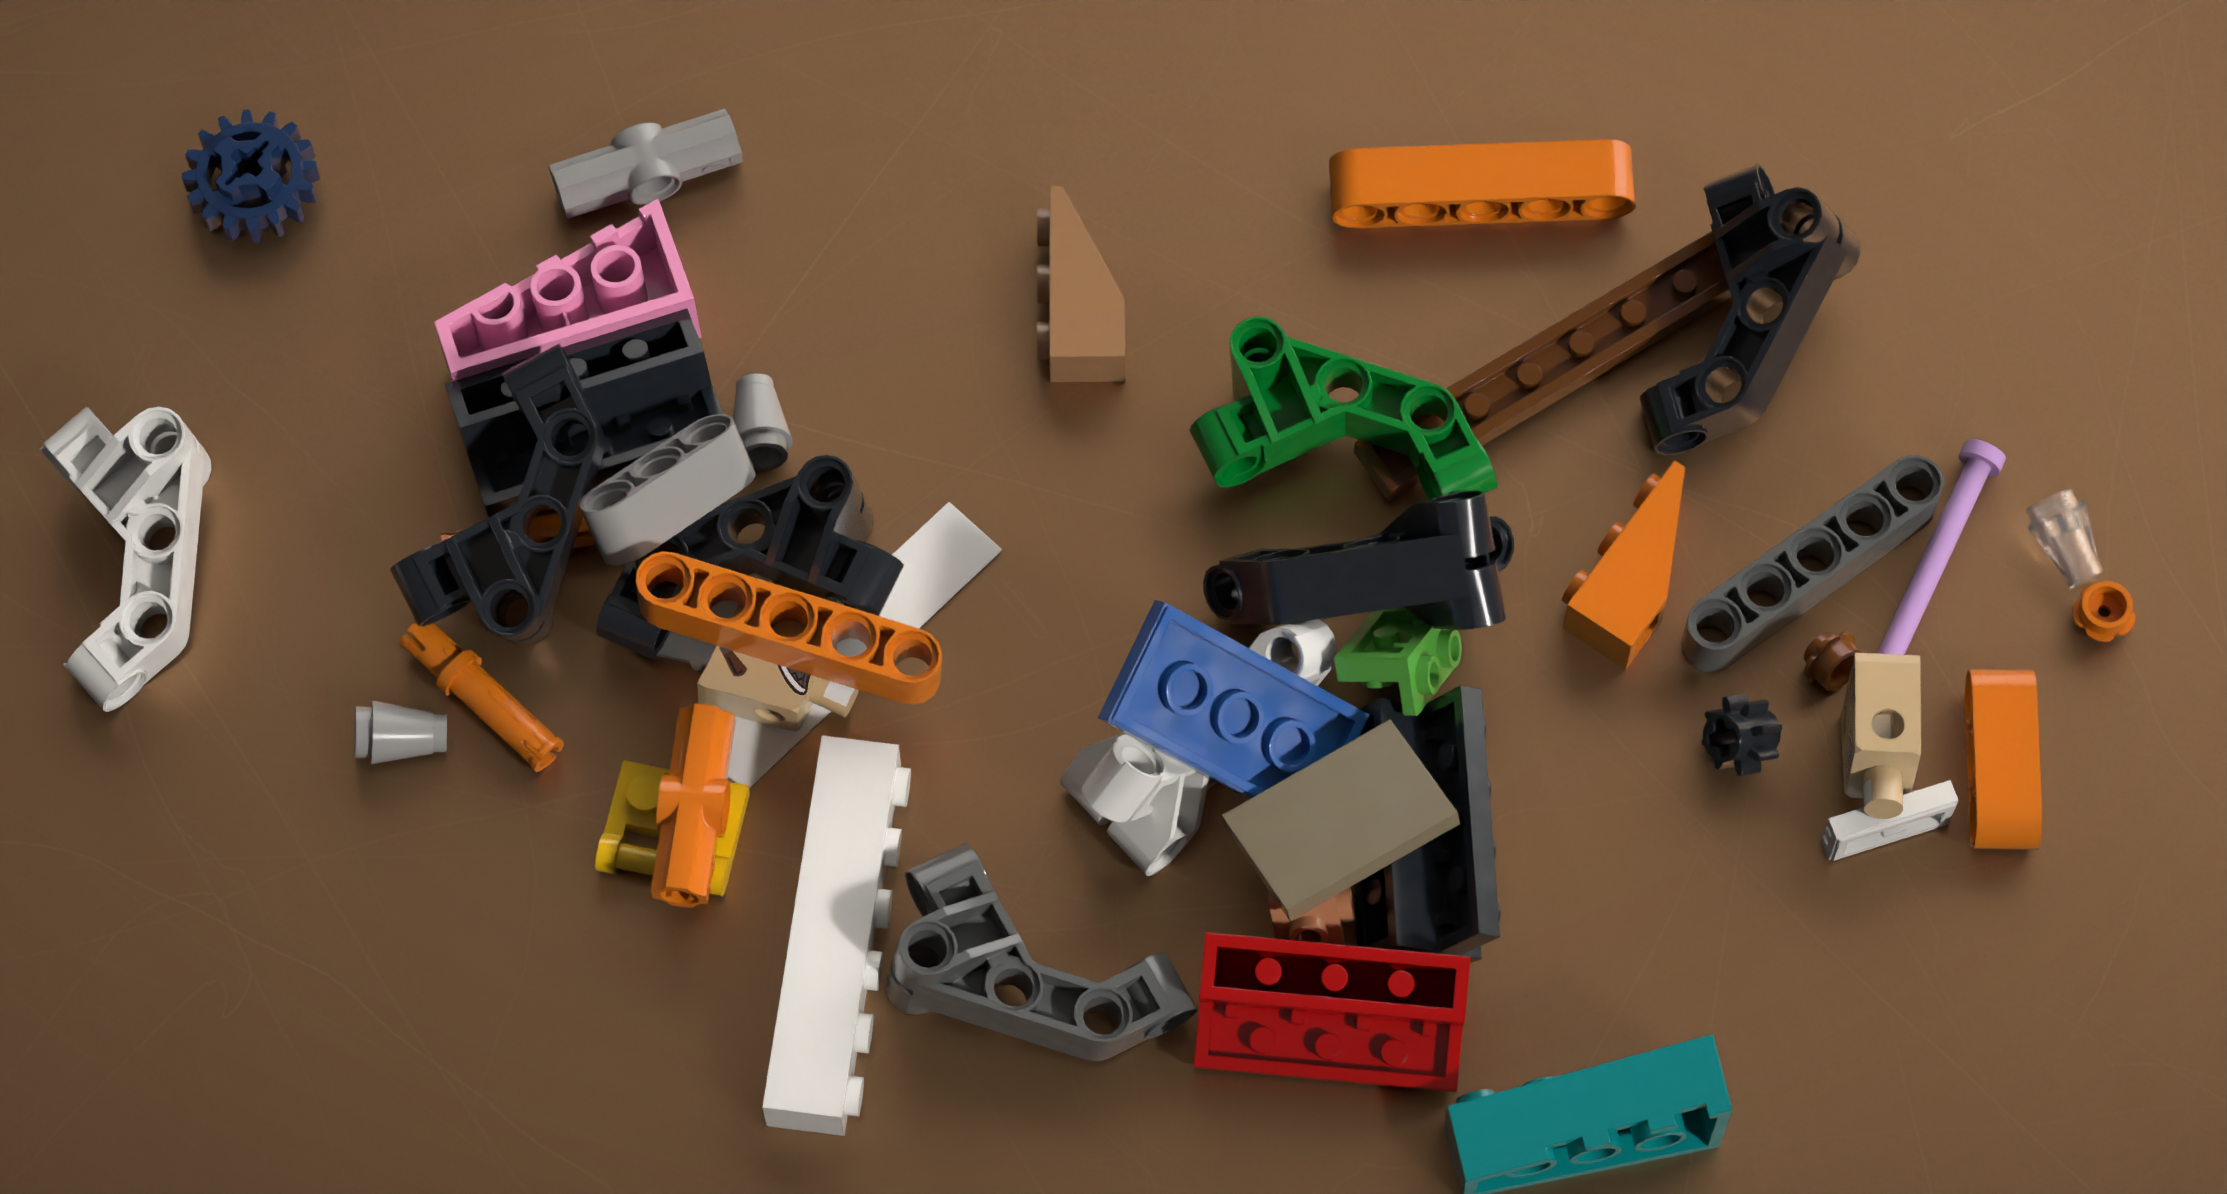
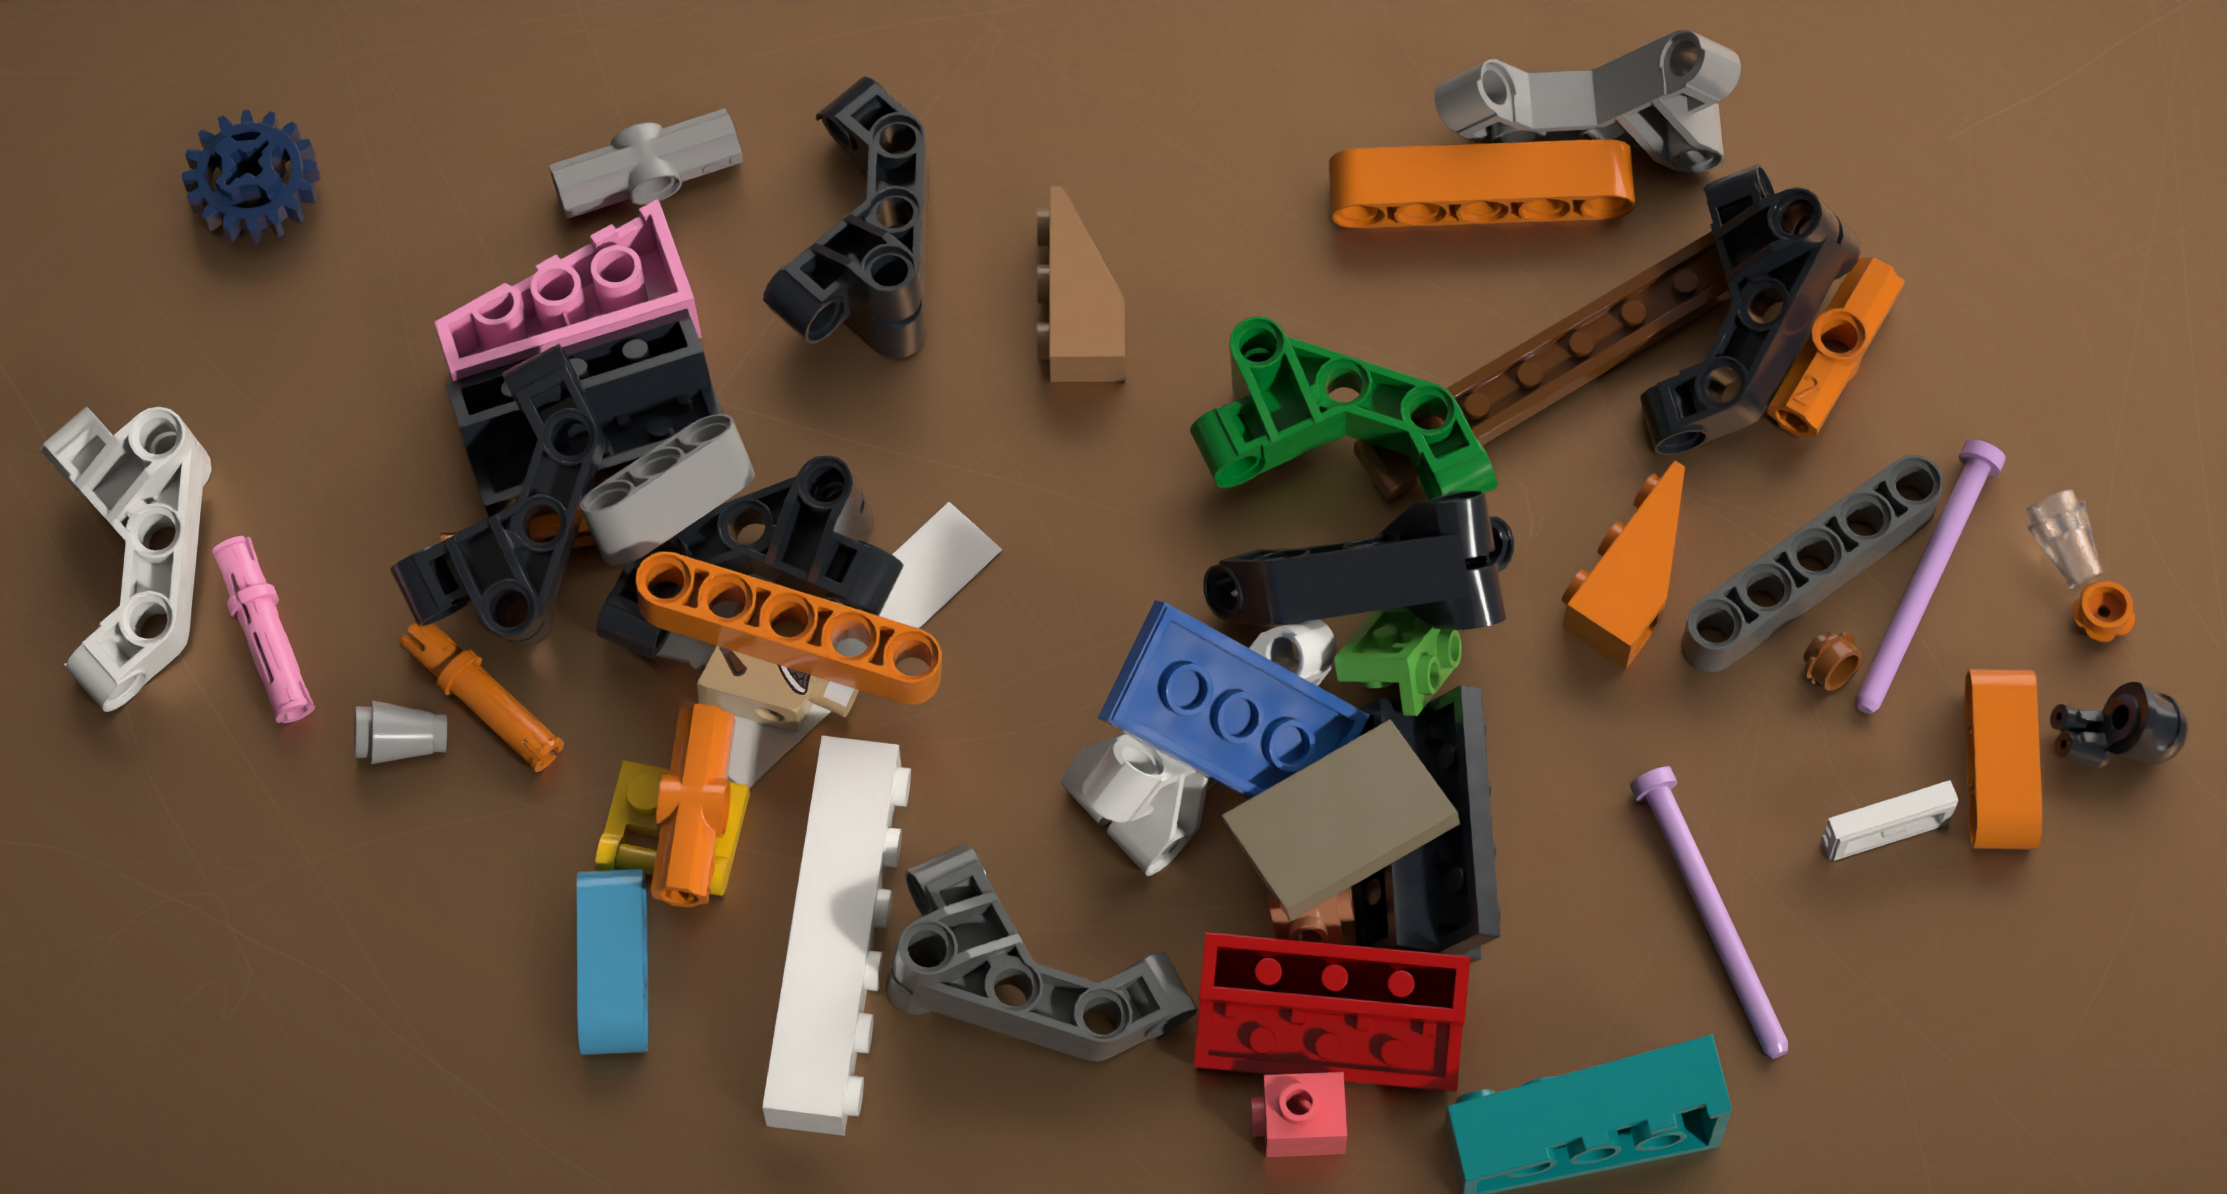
(254, 606): none -> bright pink pin
(612, 962): none -> dark azure beam
(761, 422): light grey cone -> none
(860, 265): none -> black connector
(1301, 1114): none -> coral brick
(1647, 98): none -> light grey connector
(1656, 790): none -> lavender bar
(1741, 734): black gear -> none
(1820, 374): none -> orange piece
(1881, 749): tan torso -> none
(2132, 725): none -> black piece

